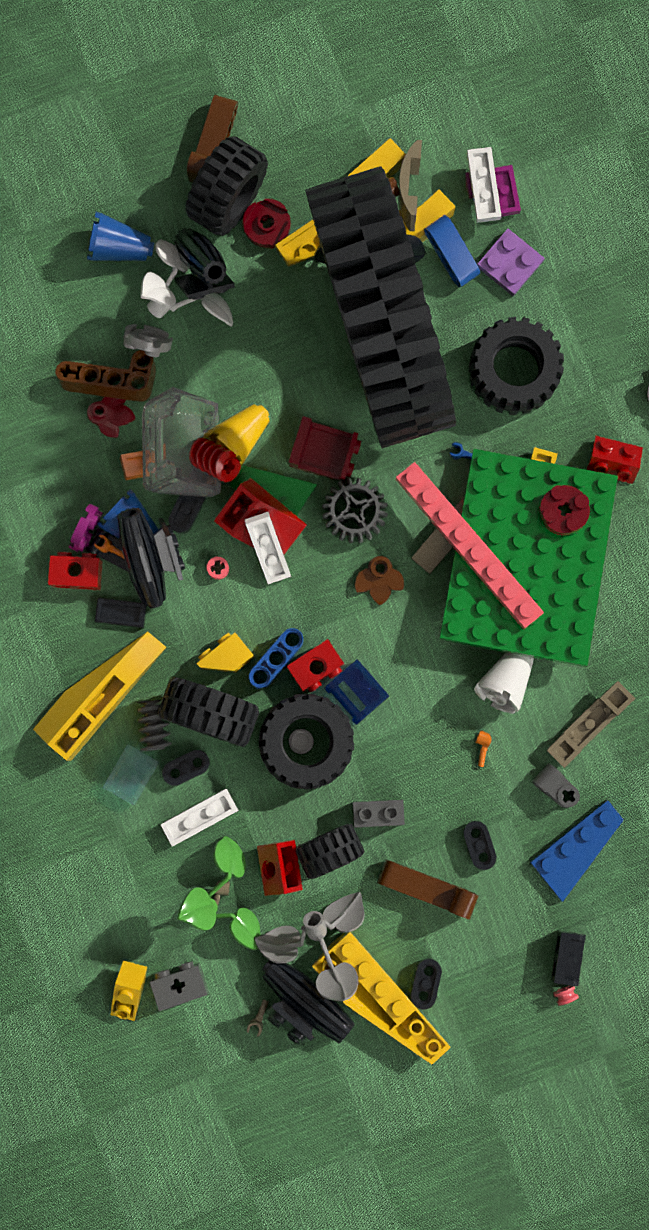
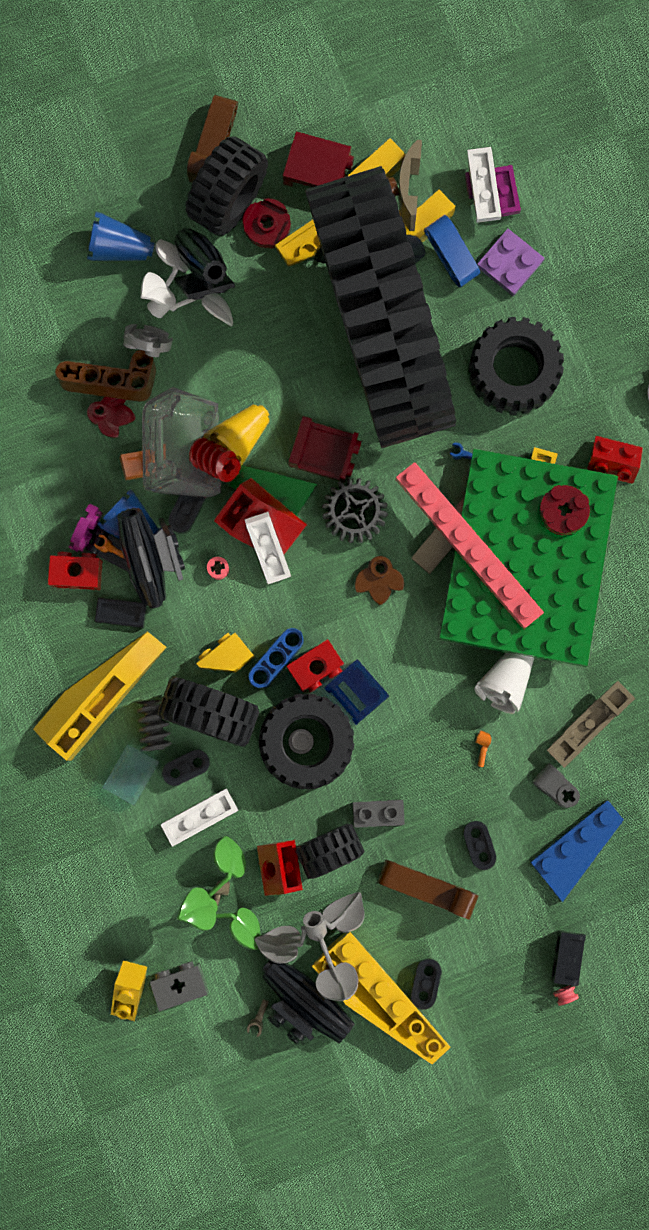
(316, 161): none -> dark red panel

